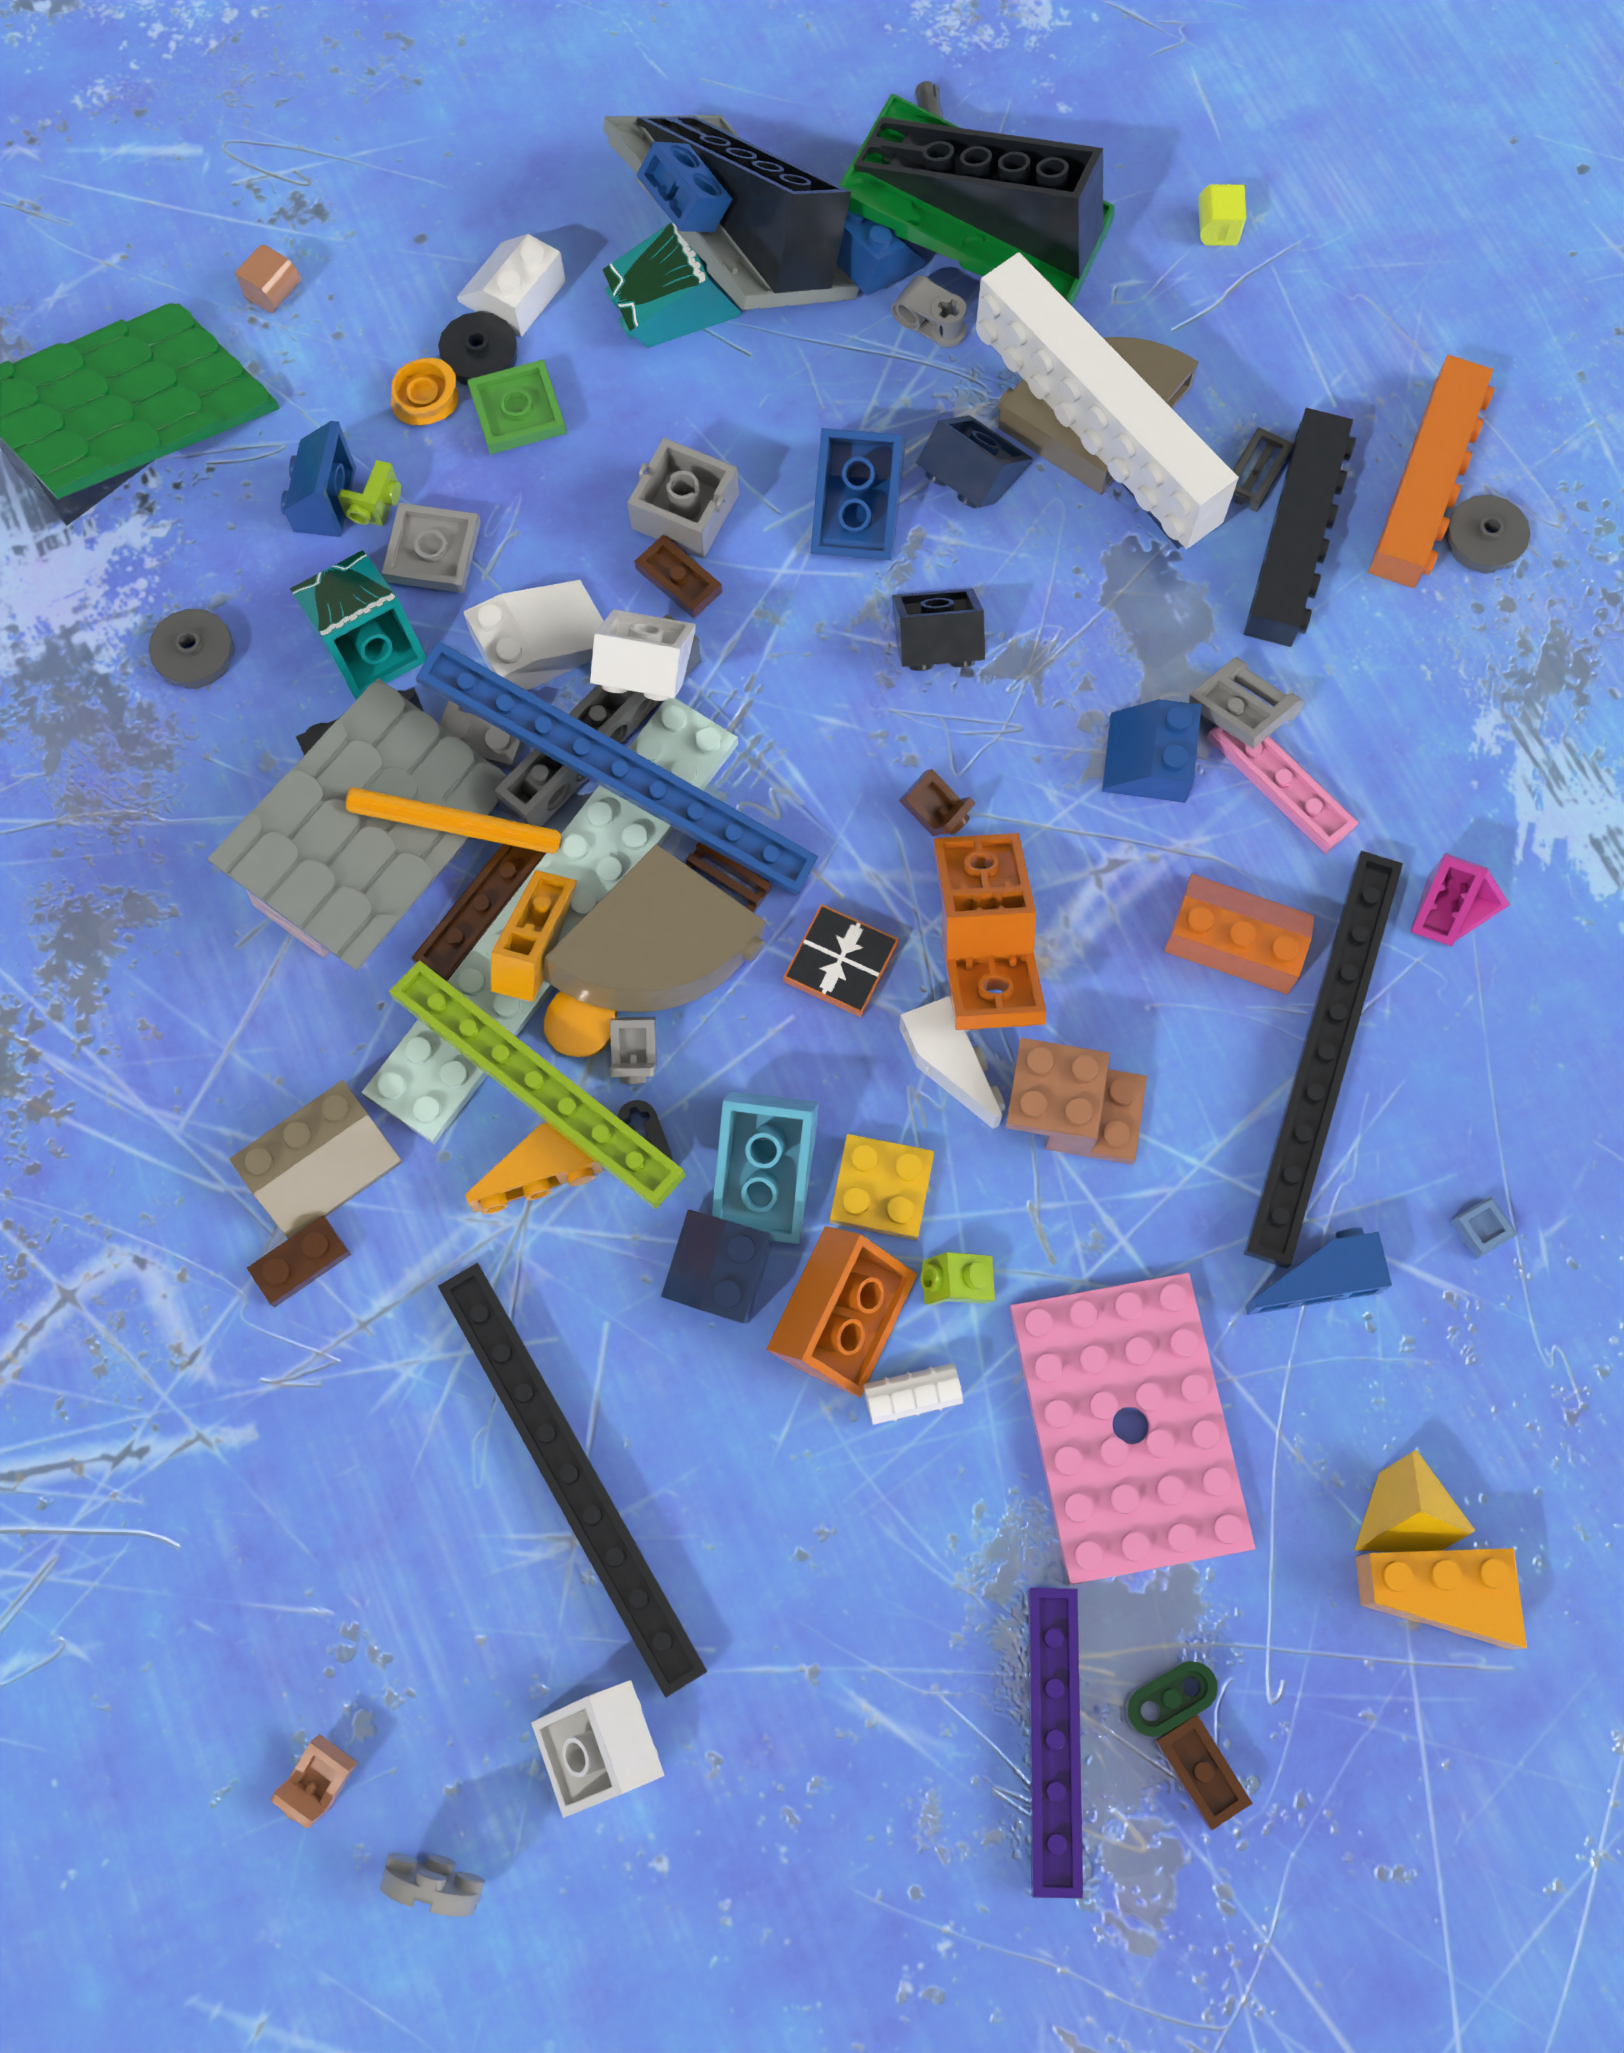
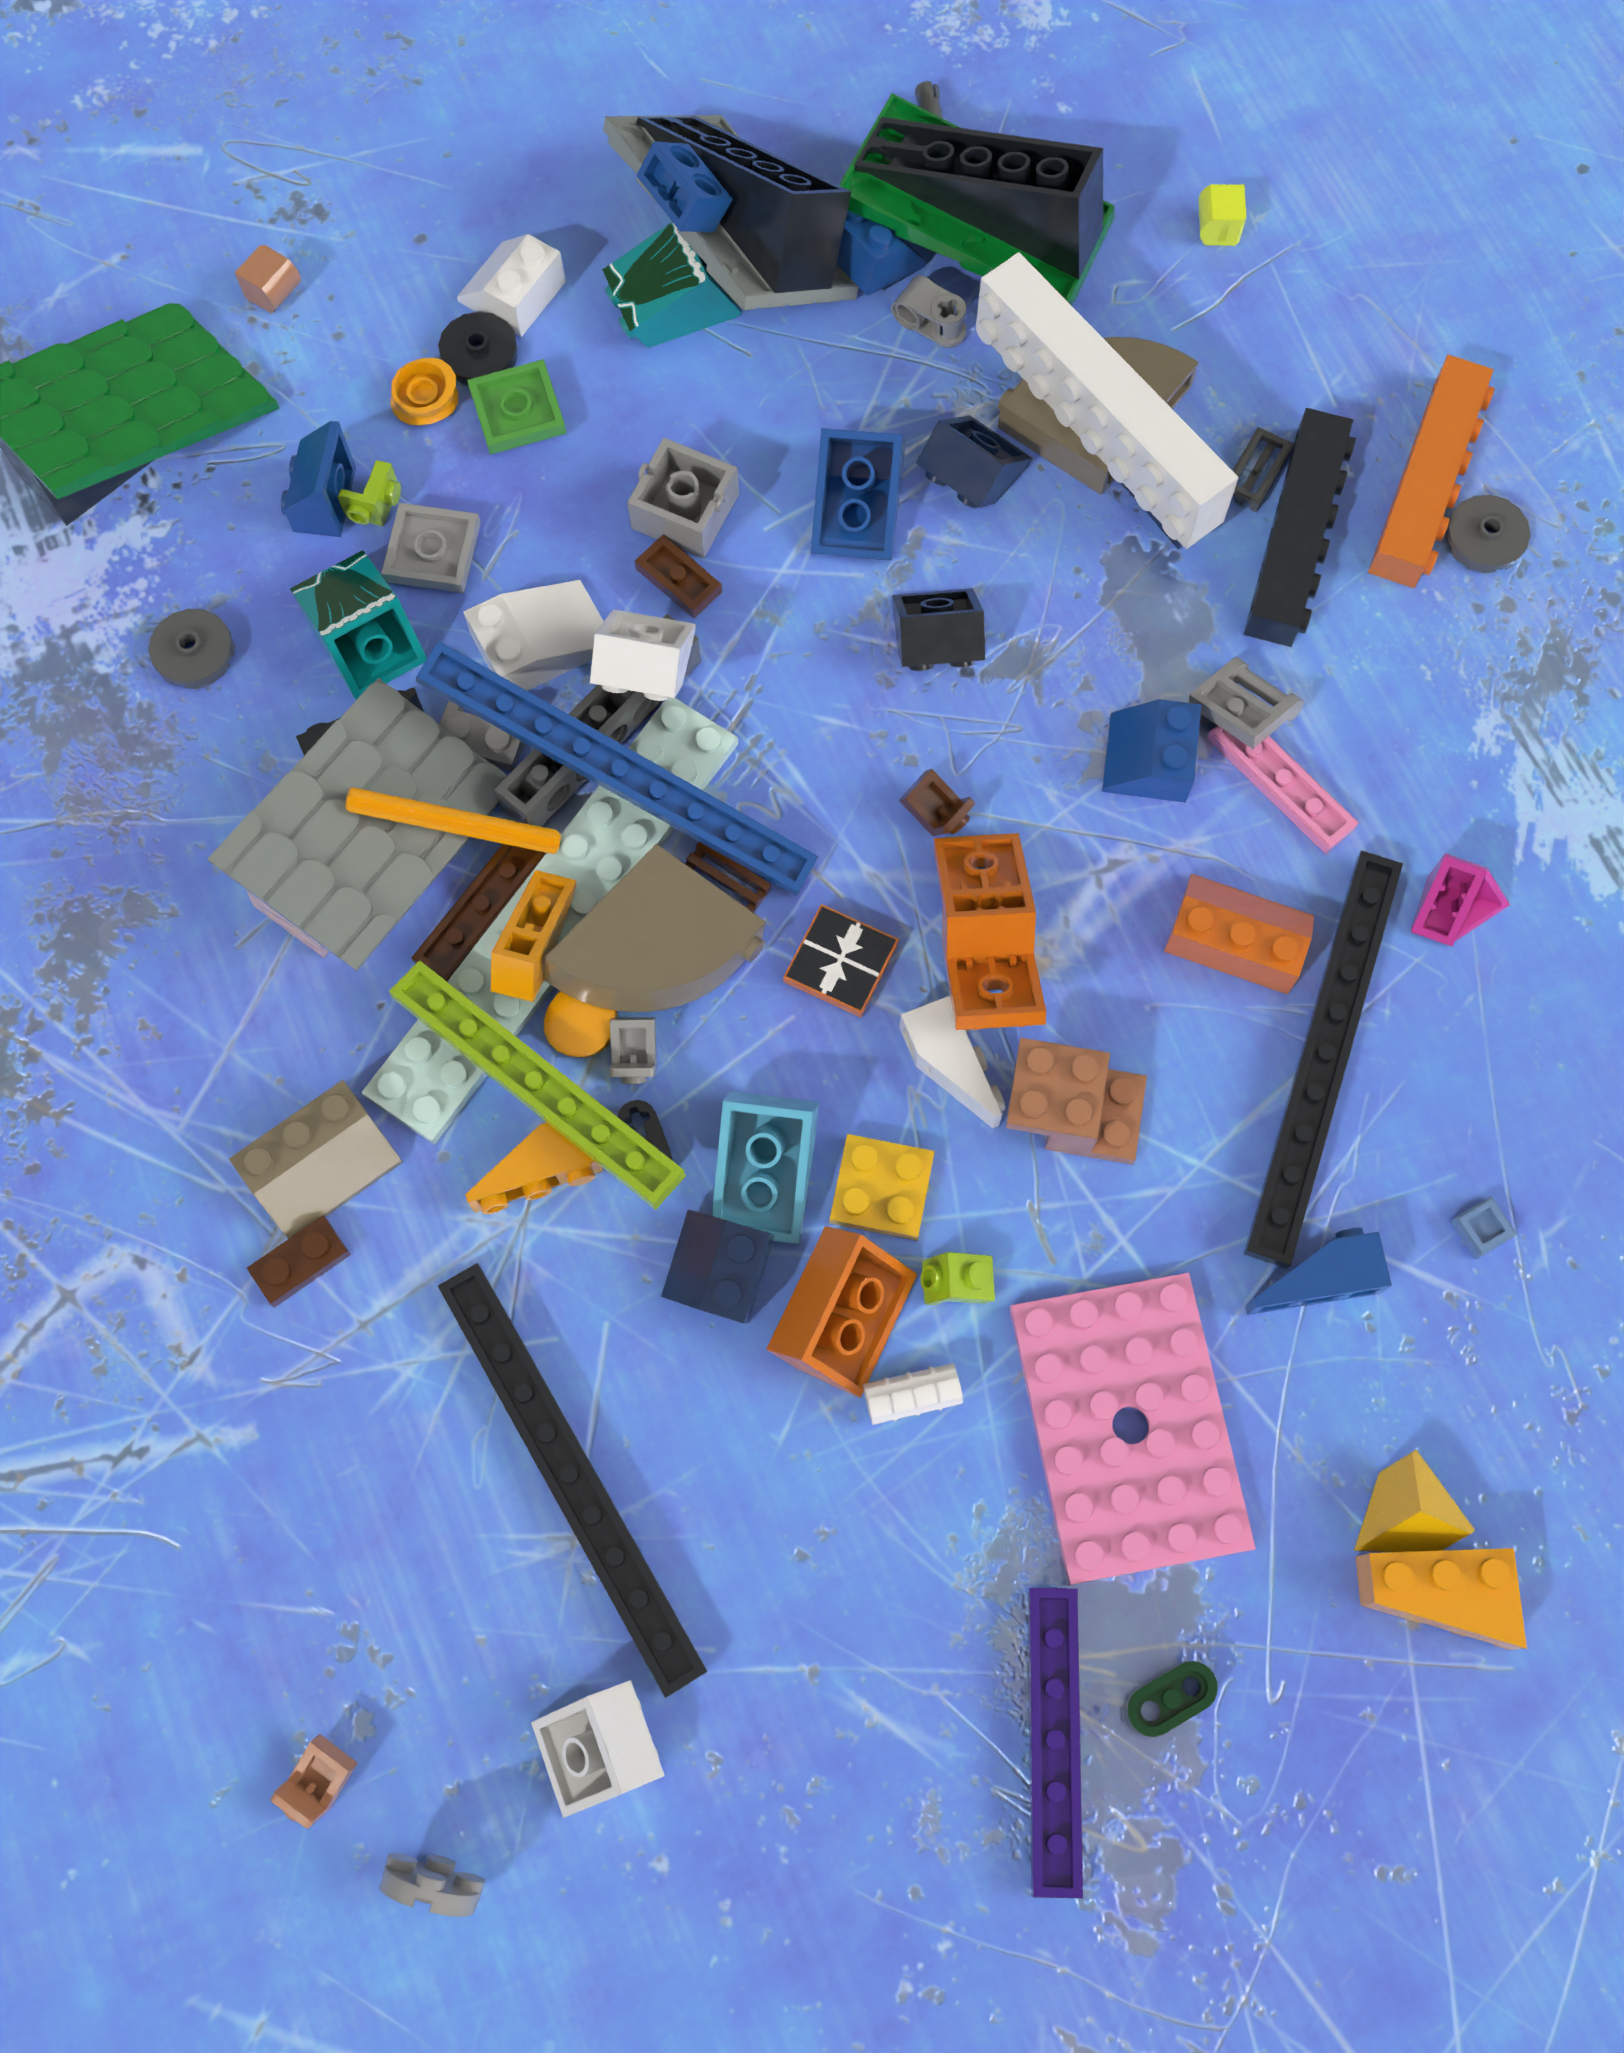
(1203, 1772): reddish brown plate -> none

